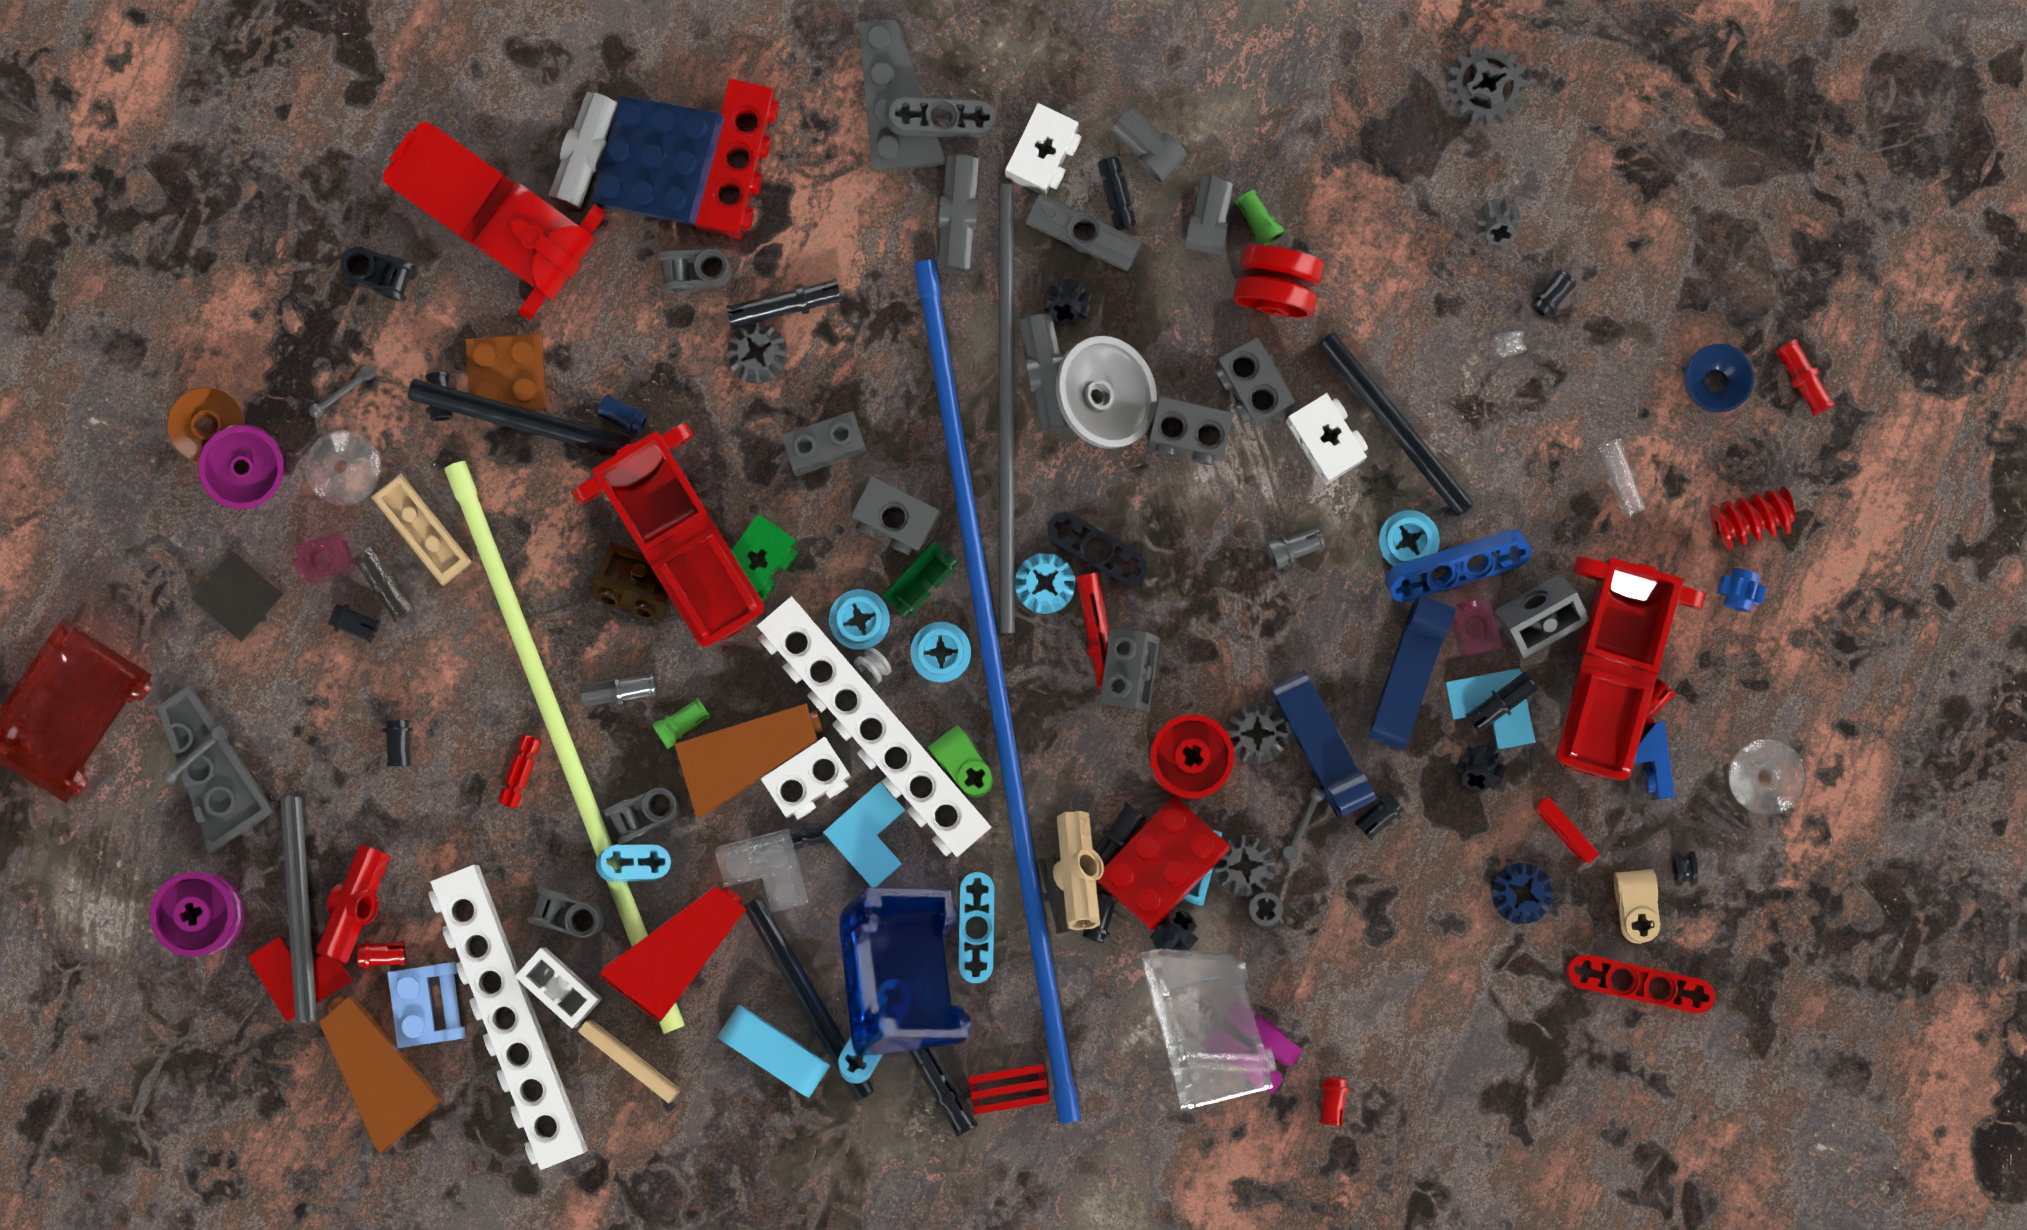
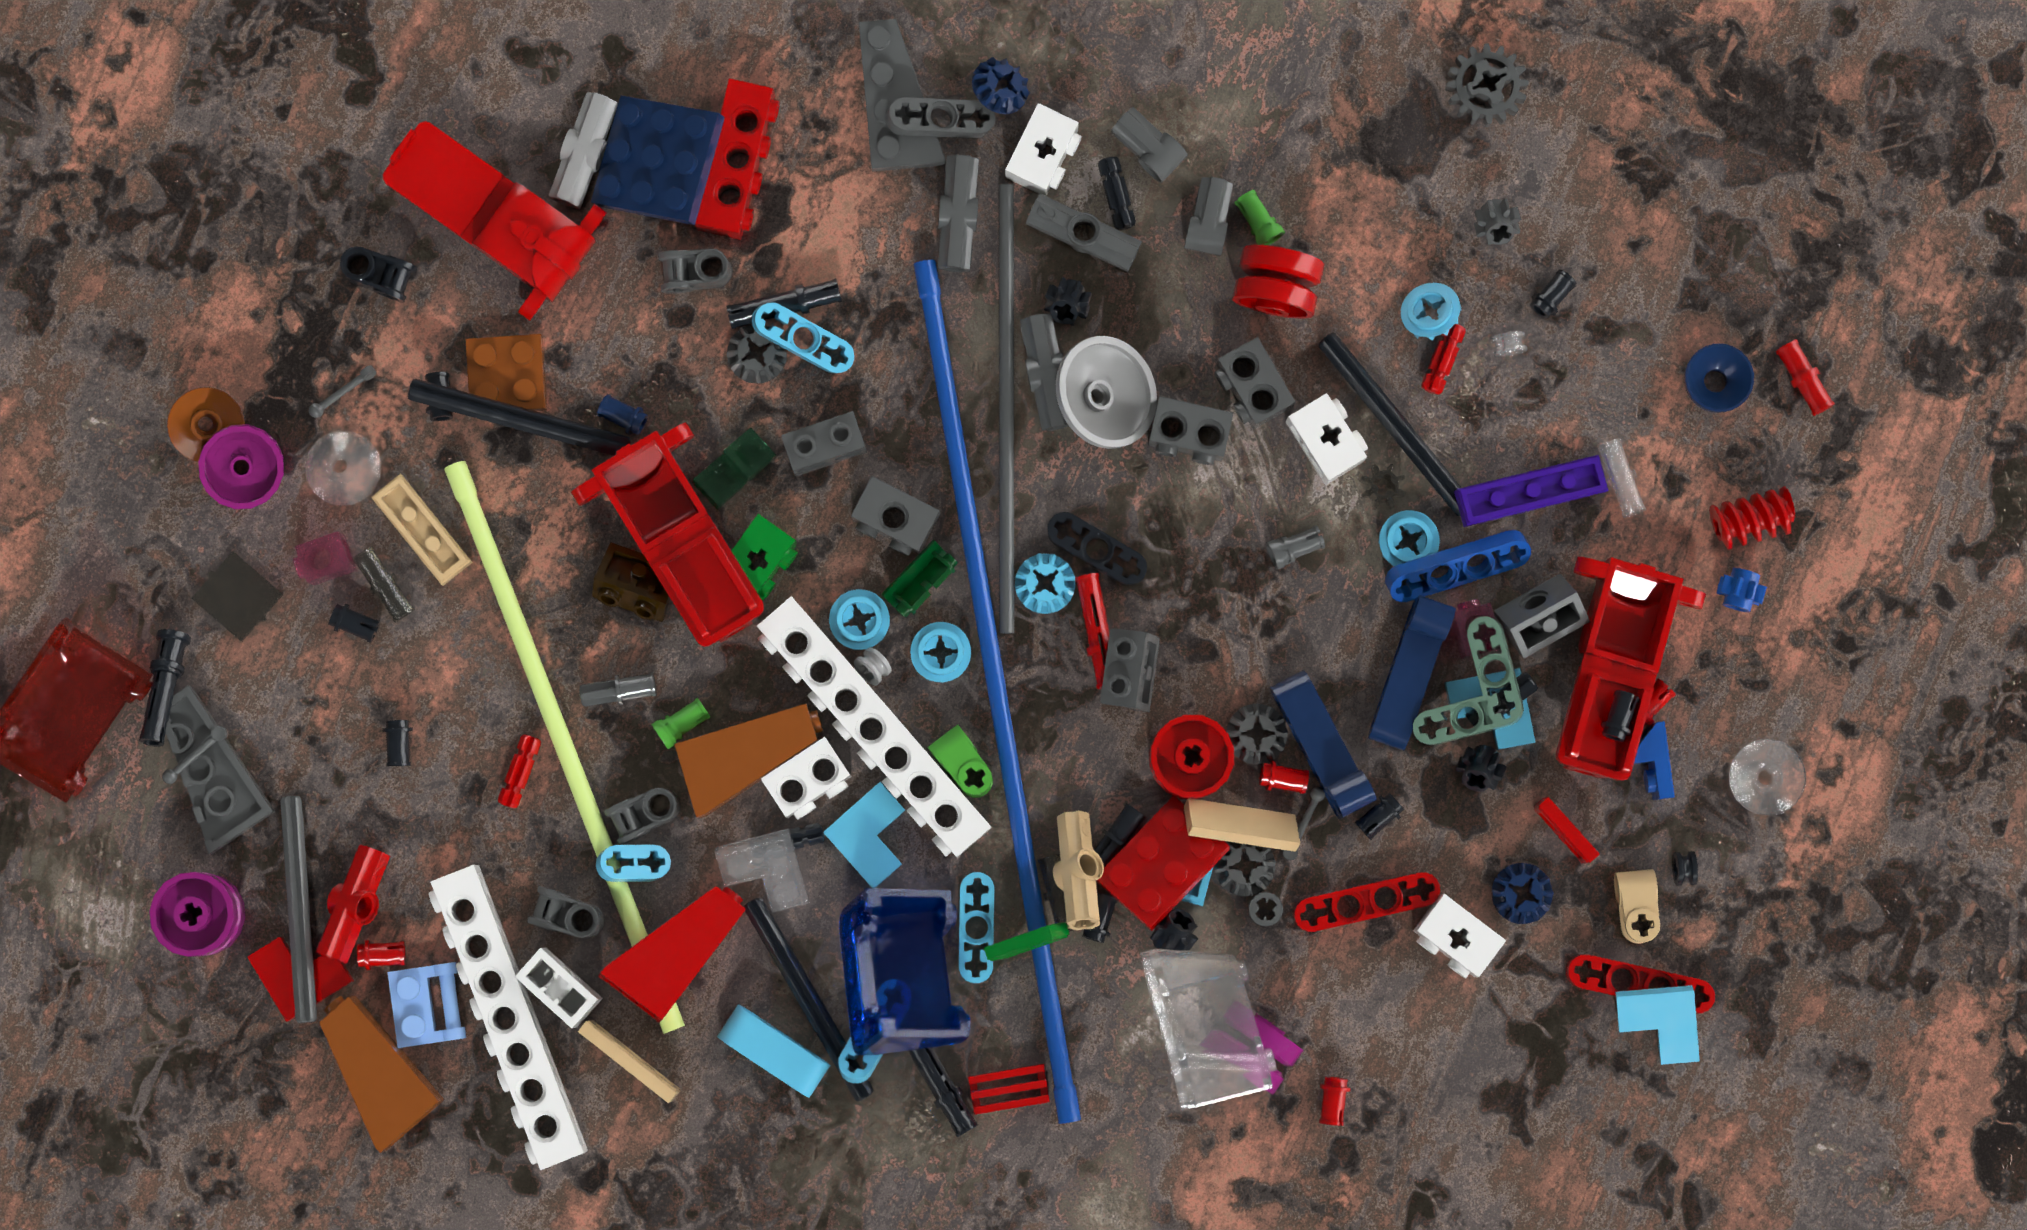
(165, 670): none -> black pin
(734, 468): none -> clear green slope
(783, 316): none -> medium azure beam
(1009, 98): none -> dark blue gear
(1027, 941): none -> green tile
(1241, 824): none -> tan tile
(1283, 778): none -> red pin
(1365, 897): none -> red beam
(1436, 296): none -> medium azure gear
(1443, 360): none -> red axle
(1480, 940): none -> white brick
(1485, 704): none -> sand green beam
(1531, 491): none -> dark purple tile
(1620, 716): none -> black pin
(1667, 1010): none -> medium azure tile

